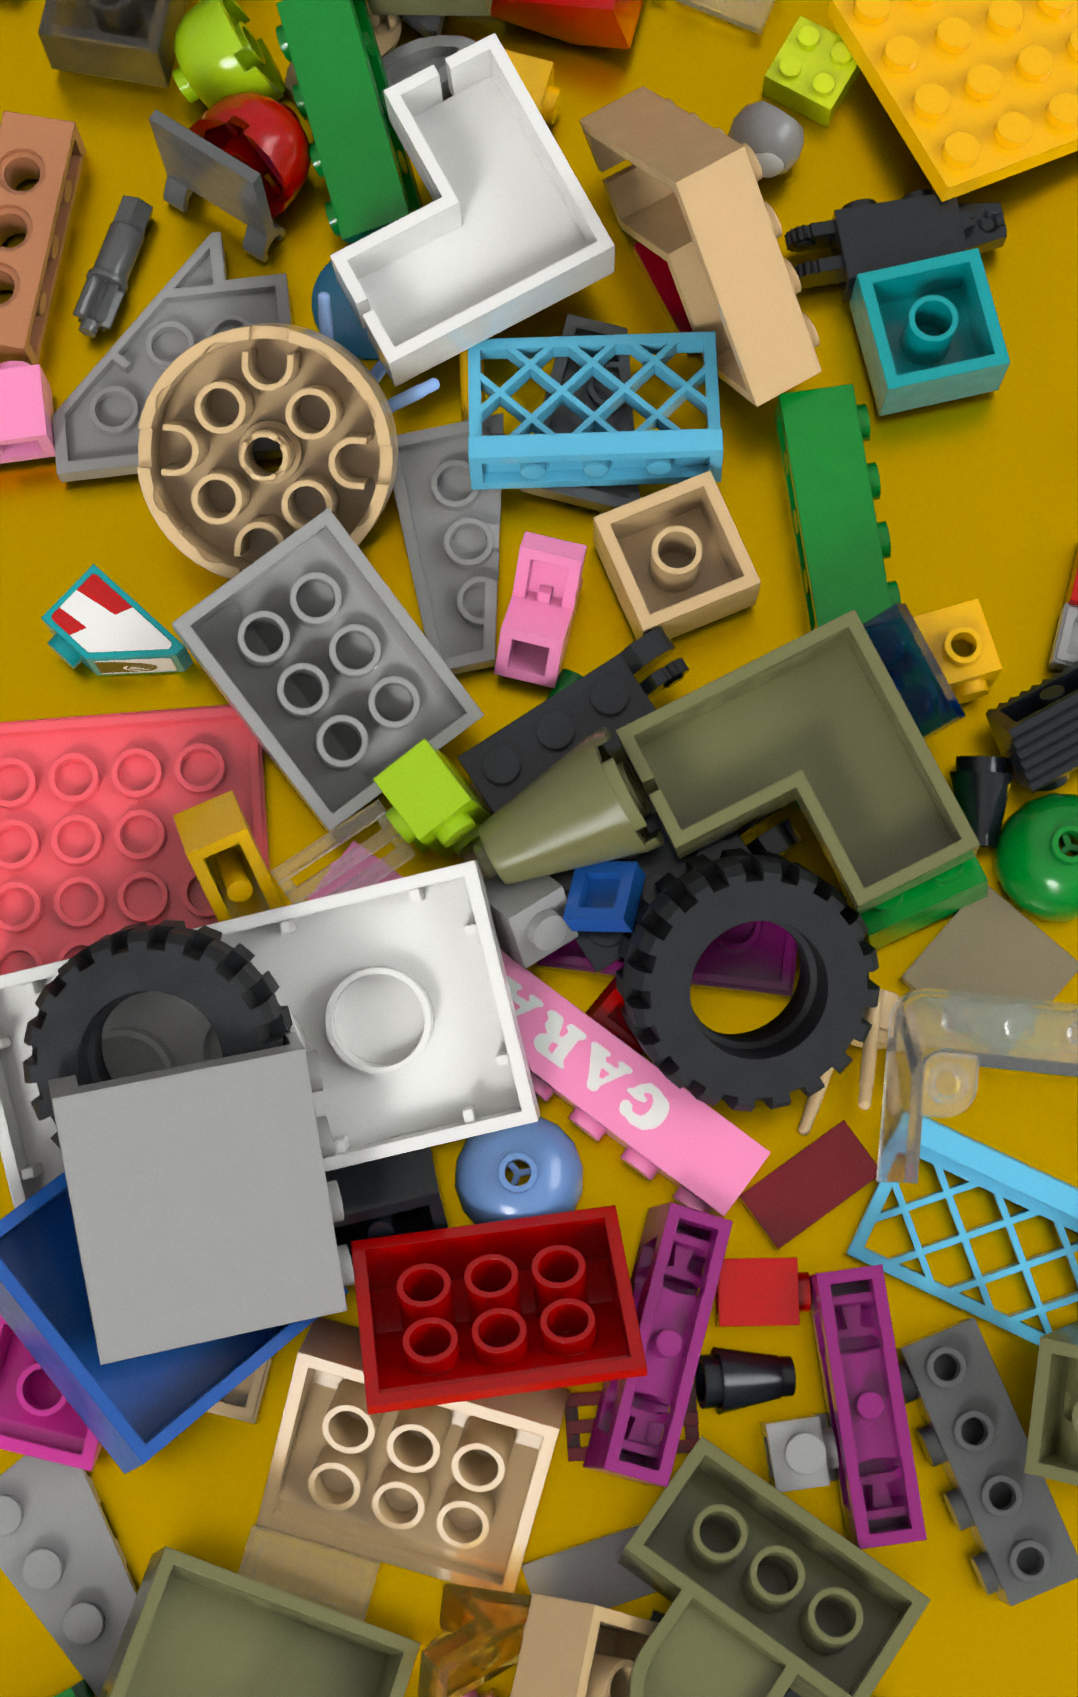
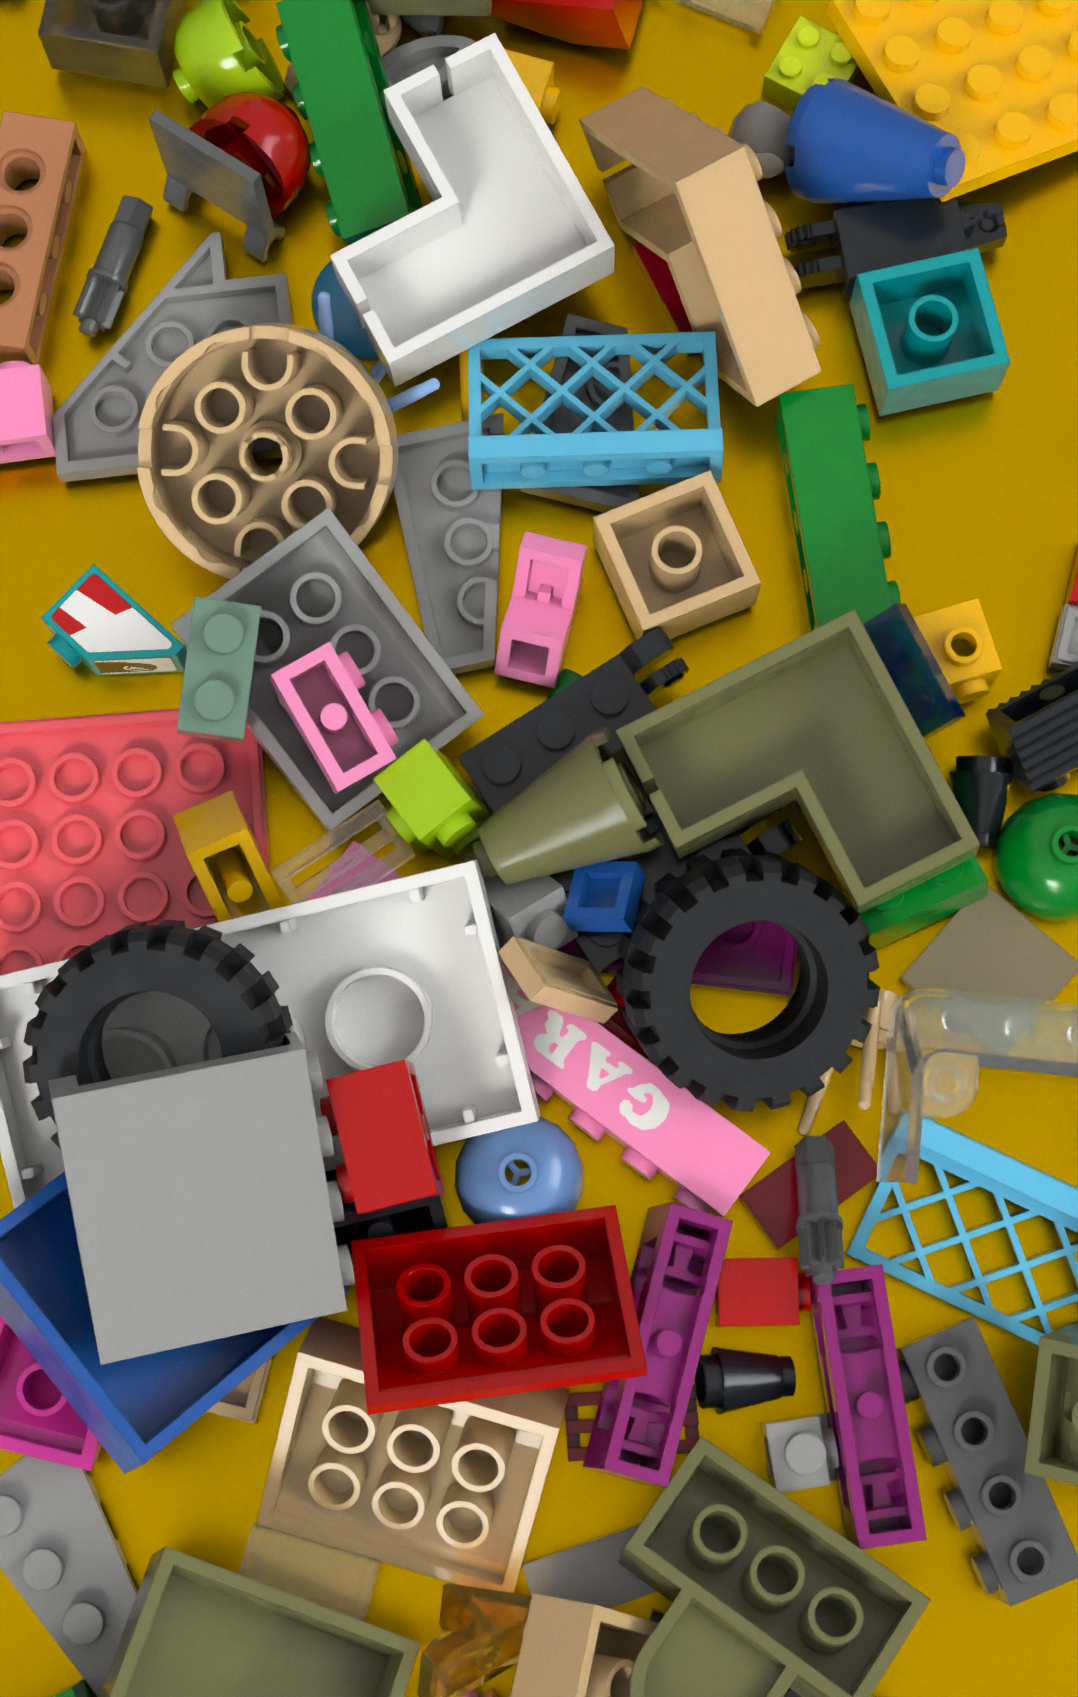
(218, 669): none -> sand green brick
(333, 718): none -> bright pink brick
(382, 1137): none -> red brick
(558, 980): none -> tan tile
(819, 1220): none -> dark grey piece
(866, 149): none -> blue cone

